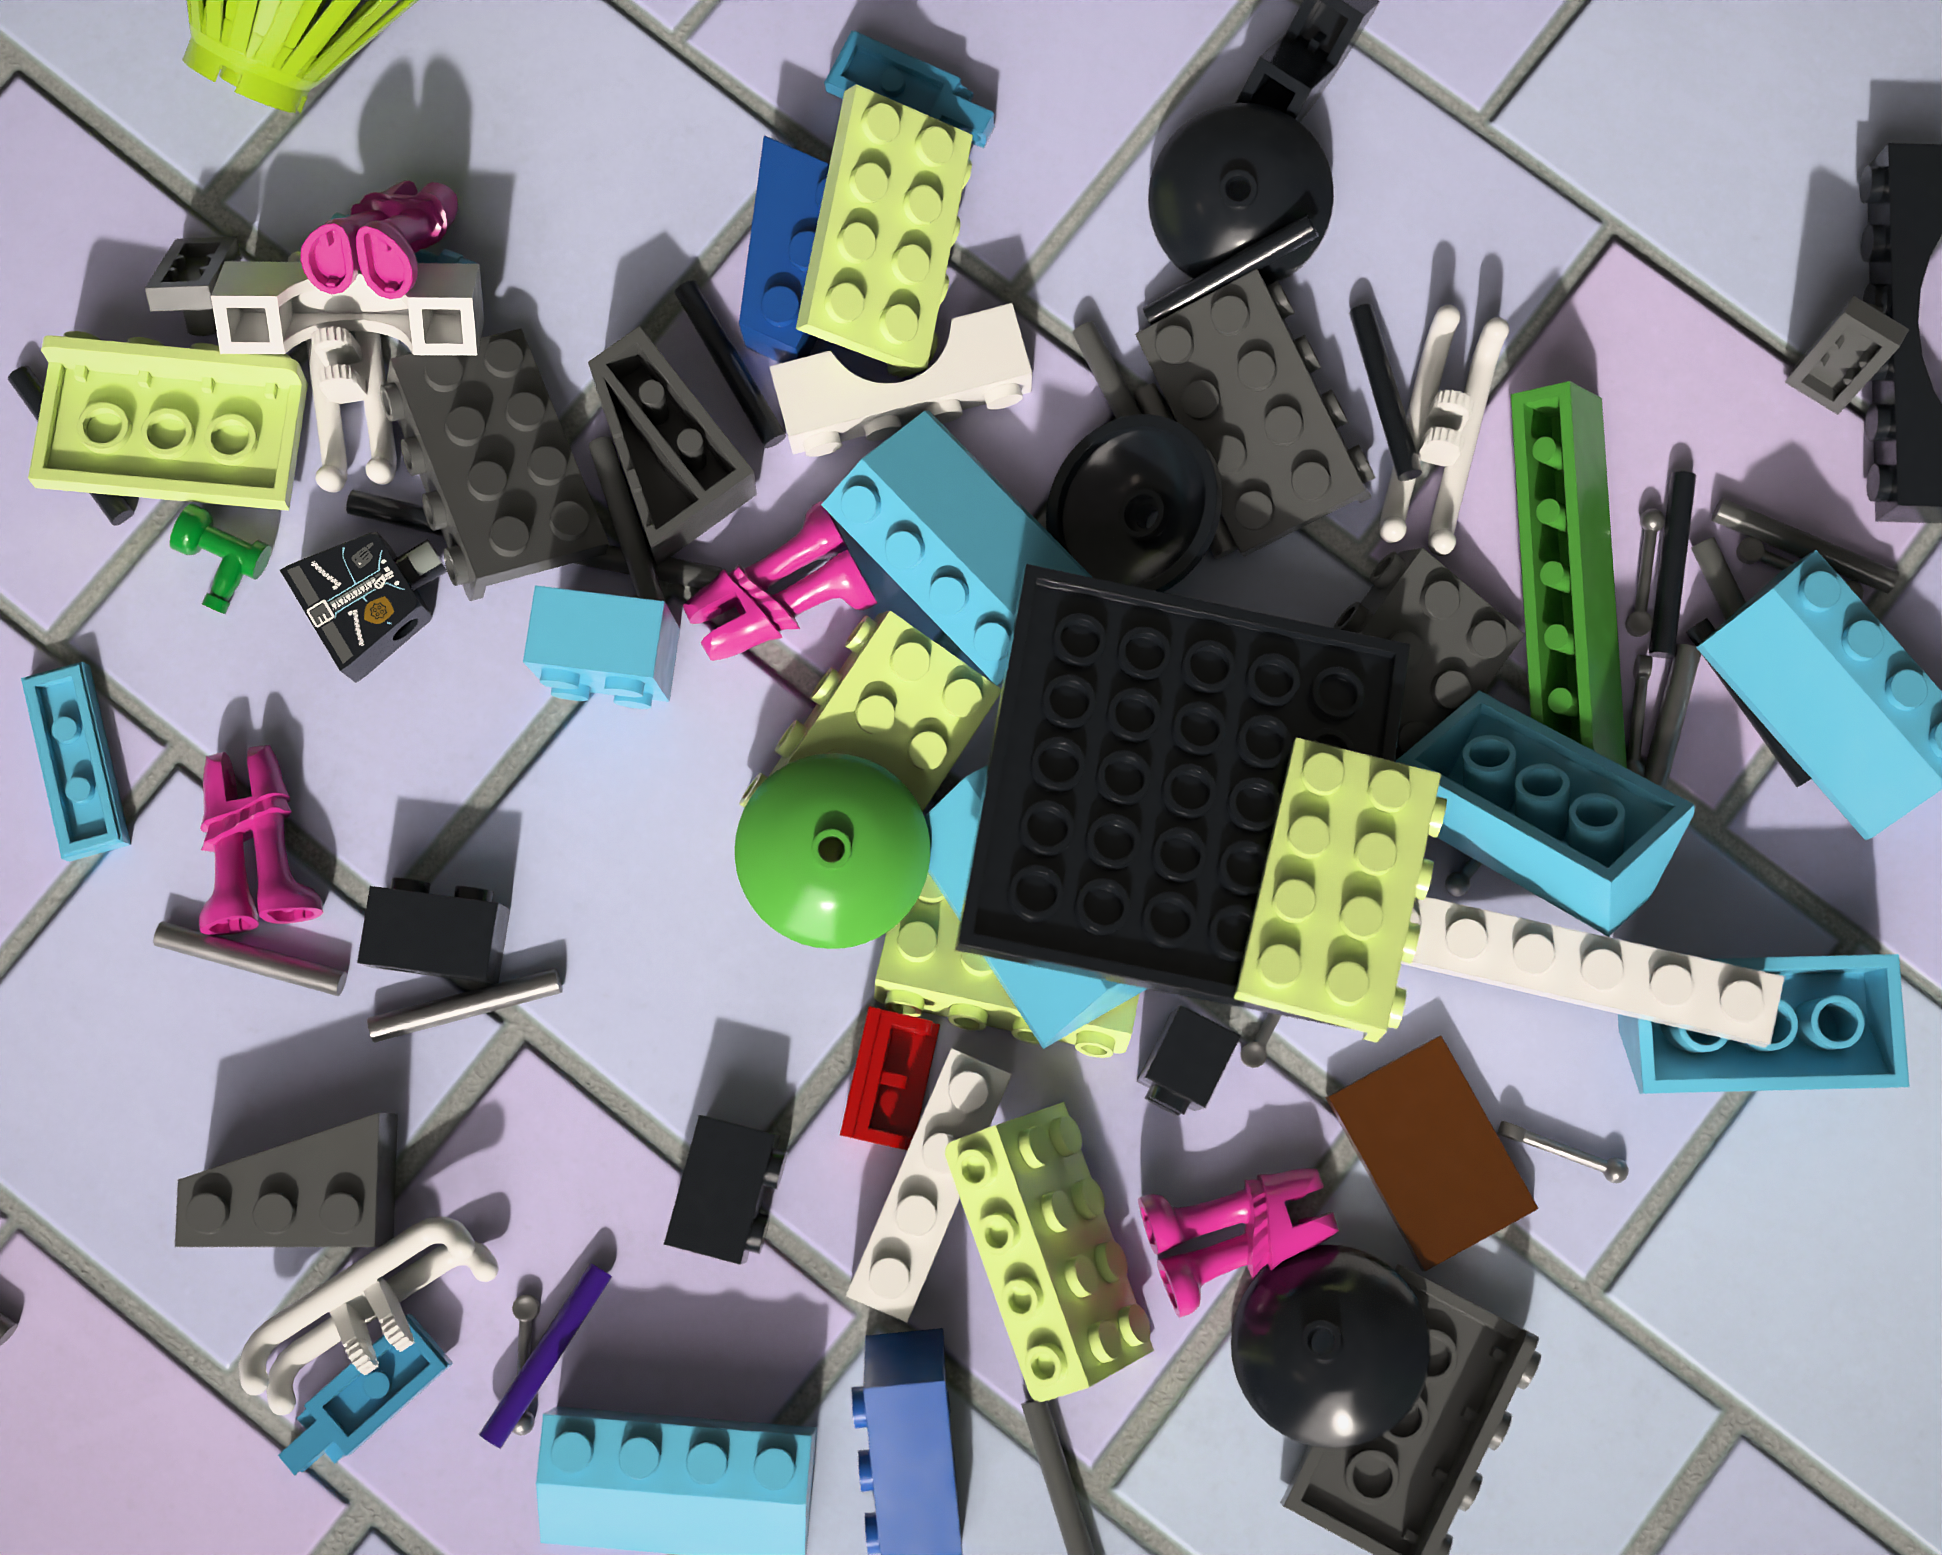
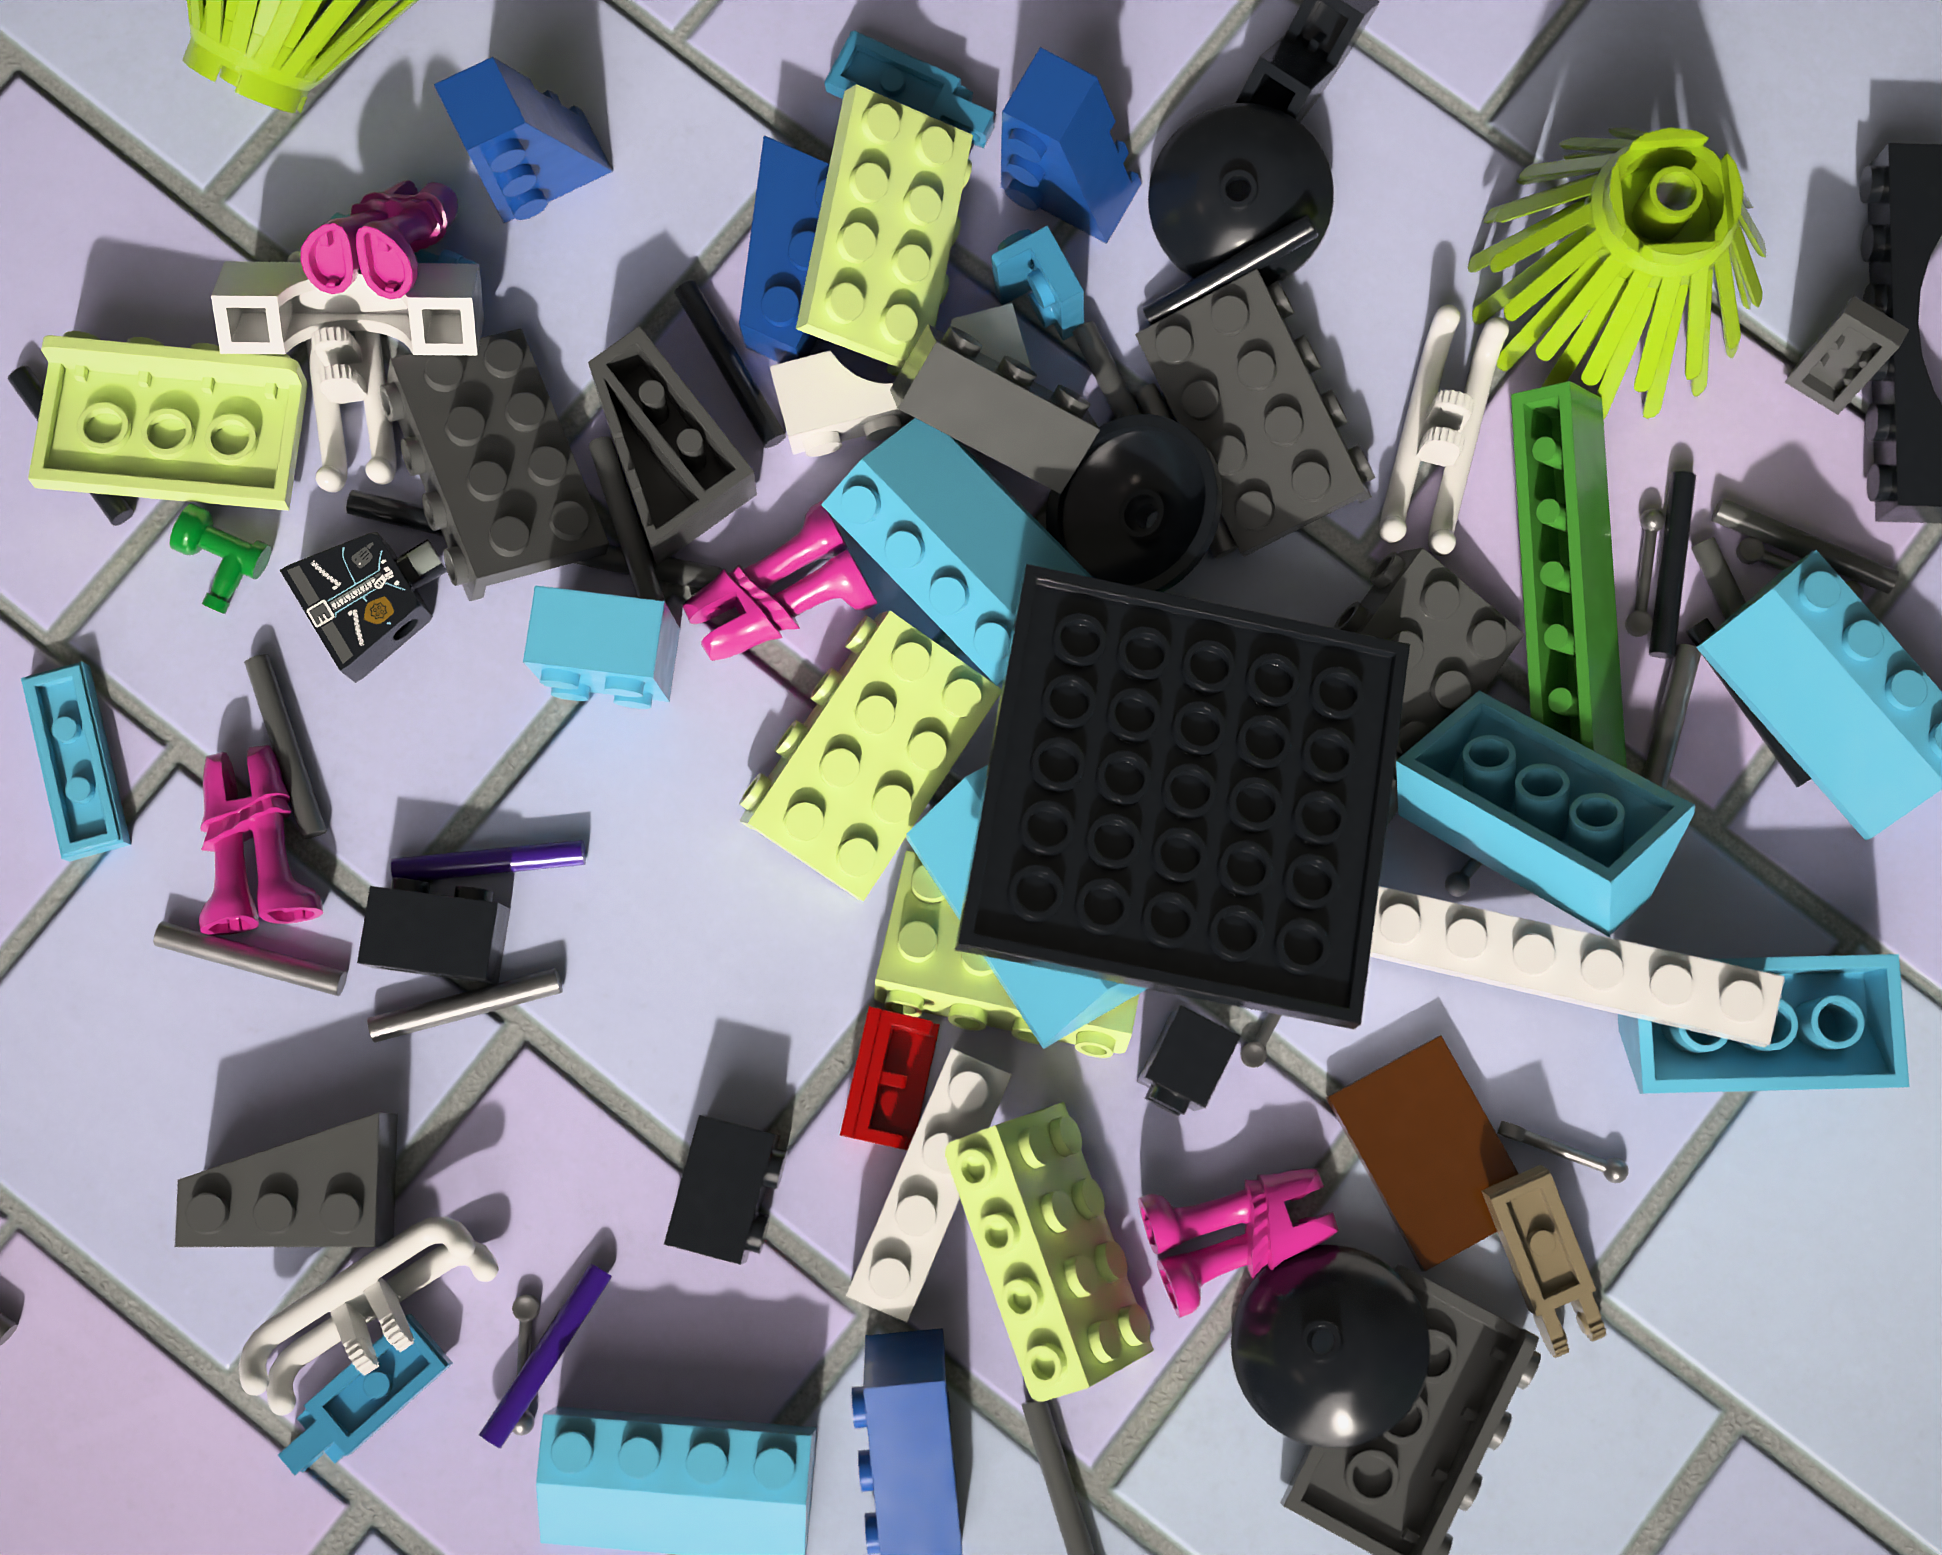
(188, 279): dark grey tile -> none
(285, 746): none -> dark grey bar
(490, 861): none -> dark purple bar
(520, 138): none -> blue wedge
(844, 899): bright green dish -> none
(995, 407): none -> dark grey brick
(1038, 265): none -> dark azure bracket
(1062, 150): none -> blue wedge
(1342, 888): yellowish green bracket -> none
(1385, 392): black bar -> none
(1544, 1255): none -> dark tan hinge
(1628, 259): none -> lime plant
(1641, 674): flat silver hinge -> none

